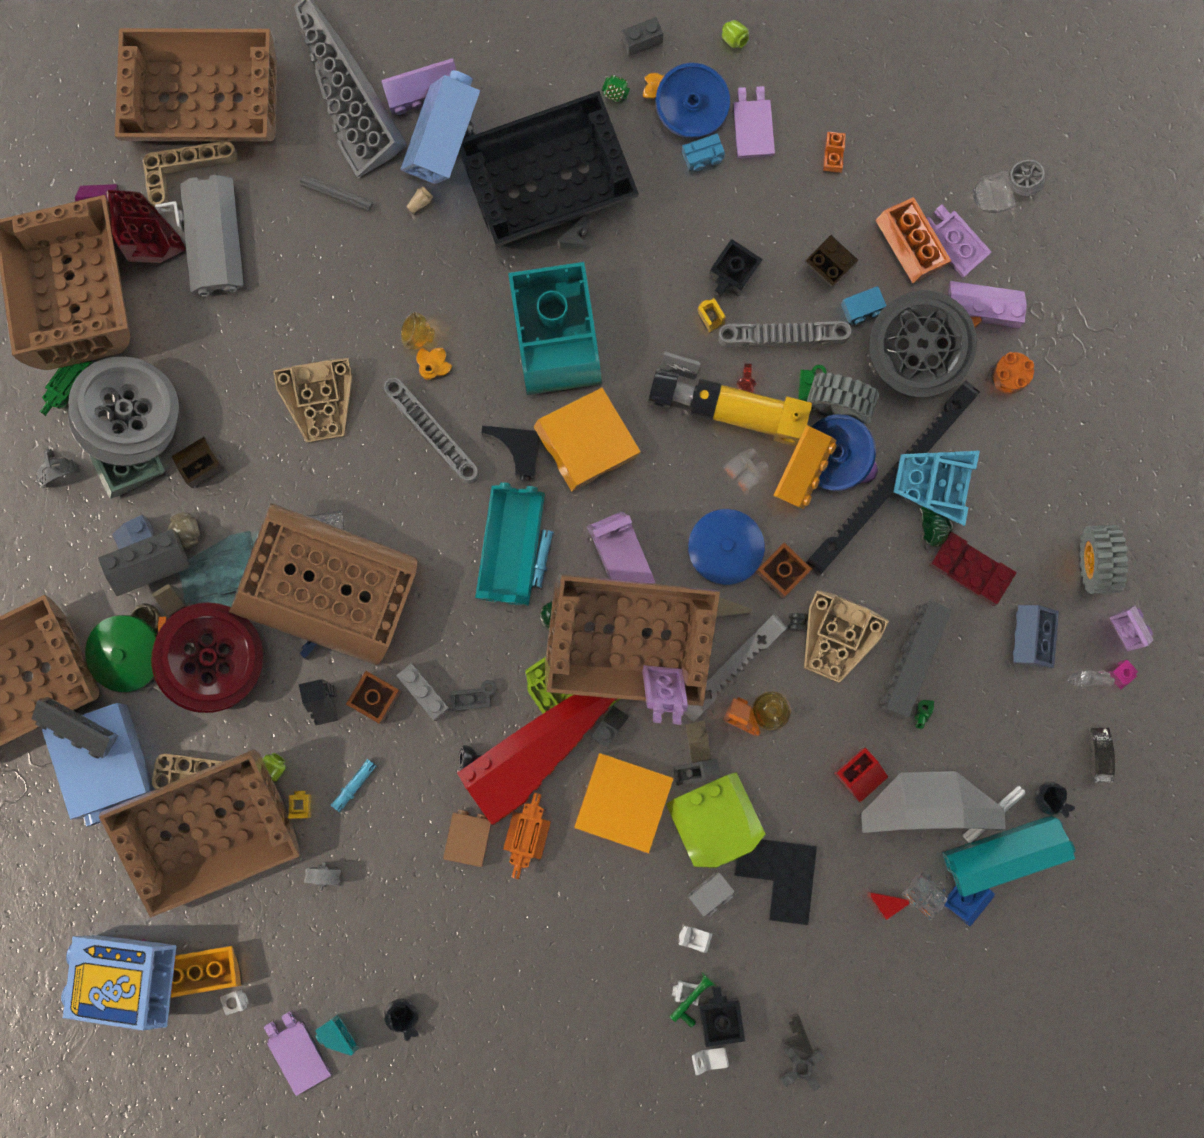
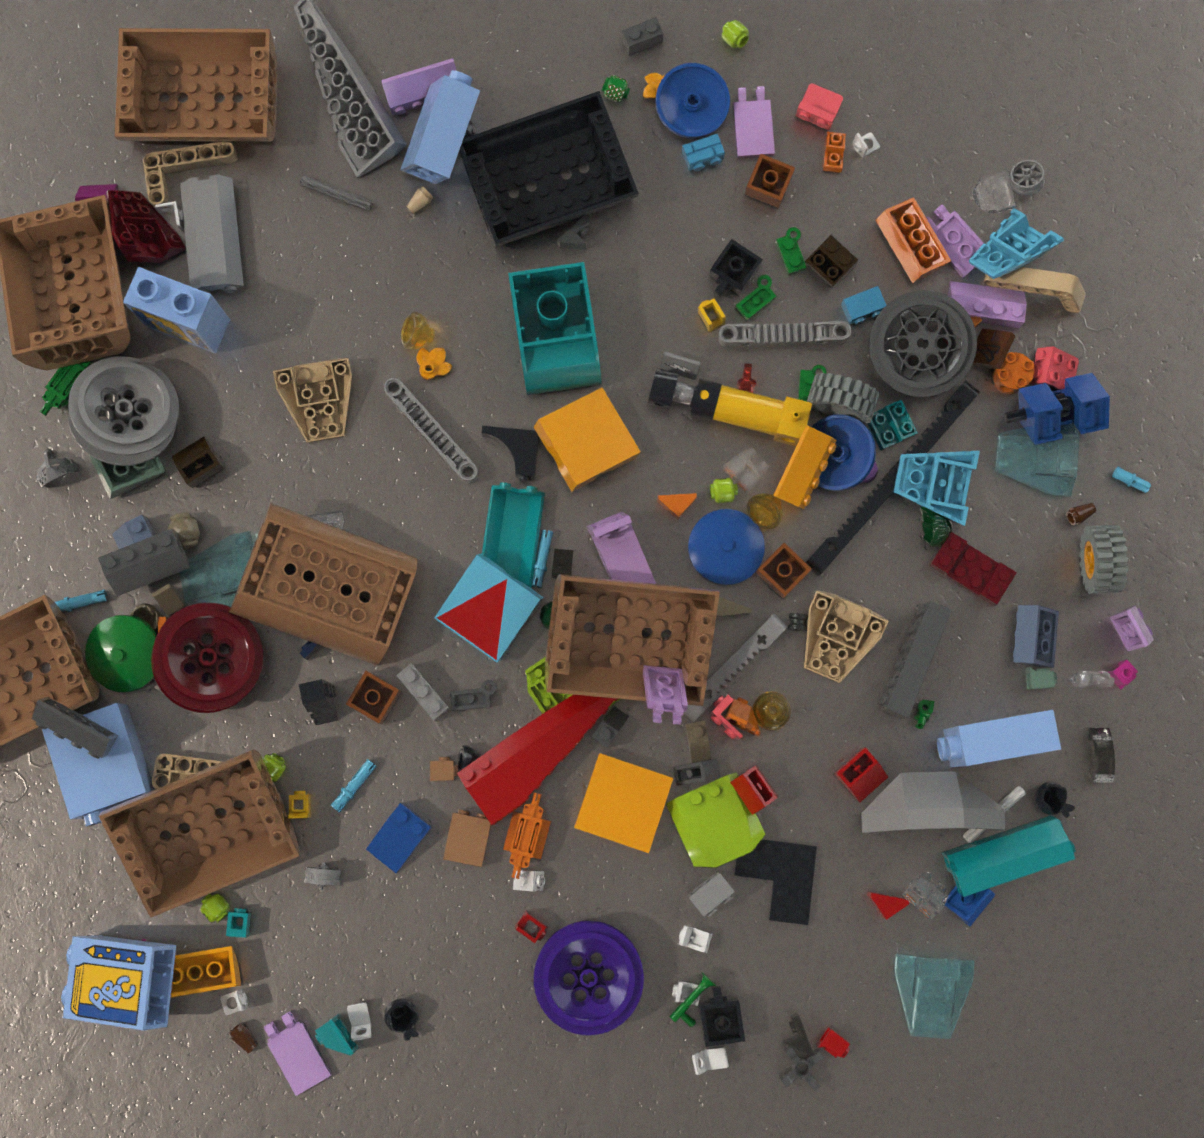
(82, 600): none -> medium azure pin
(177, 310): none -> light blue brick
(214, 907): none -> lime head
(233, 928): none -> teal brick
(242, 1037): none -> reddish brown cone
(359, 1020): none -> white bracket
(399, 837): none -> blue slope
(443, 770): none -> medium nougat brick
(488, 607): none -> tile
(529, 881): none -> white bracket
(531, 927): none -> red window
(562, 562): none -> clear smoke slope
(593, 1013): none -> dark purple wheel
(677, 503): none -> orange slope
(720, 705): none -> coral bracket
(723, 490): none -> lime head
(754, 789): none -> red slope
(756, 299): none -> green hinge
(765, 510): none -> clear yellow piece
(769, 180): none -> dark orange brick
(791, 252): none -> green hinge
(819, 106): none -> coral bracket
(834, 1043): none -> red window
(861, 147): none -> white bracket
(891, 425): none -> teal slope
(932, 992): none -> clear light blue wedge
(992, 348): none -> reddish brown tile
(999, 739): none -> light blue brick
(1013, 246): none -> medium azure wedge
(1040, 678): none -> sand green window
(1043, 282): none -> tan beam
(1043, 466): none -> clear light blue wedge
(1044, 411): none -> blue piece
(1053, 366): none -> coral bracket
(1079, 514): none -> reddish brown cone
(1131, 479): none -> medium azure axle

